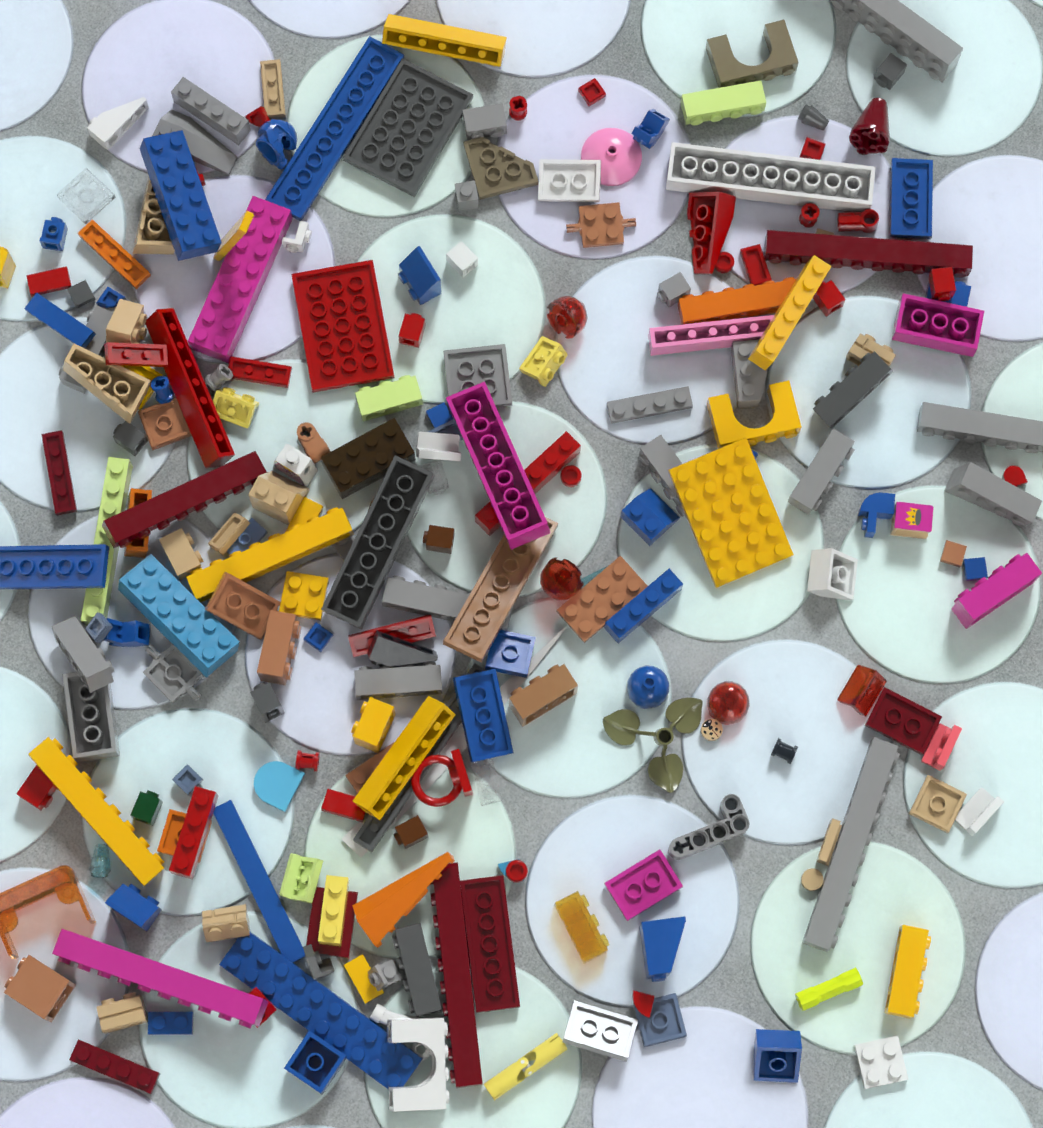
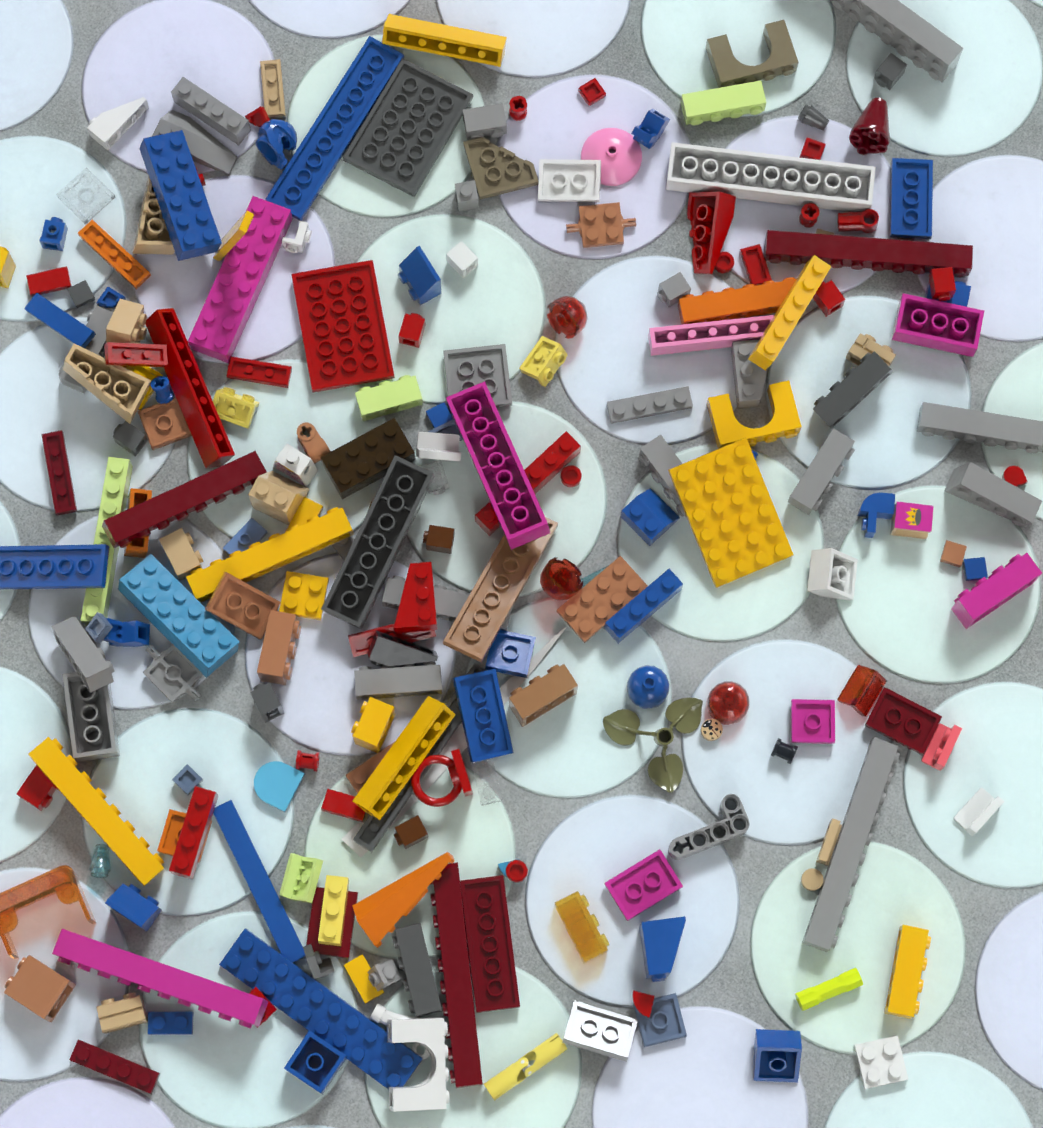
(147, 807): dark green brick -> none
(217, 378): light grey bush -> none
(225, 923): tan brick -> none
(229, 533): tan tile -> none
(318, 637): blue tile -> none
(417, 602): none -> red wedge
(813, 721): none -> dark pink plate
(937, 803): tan plate -> none

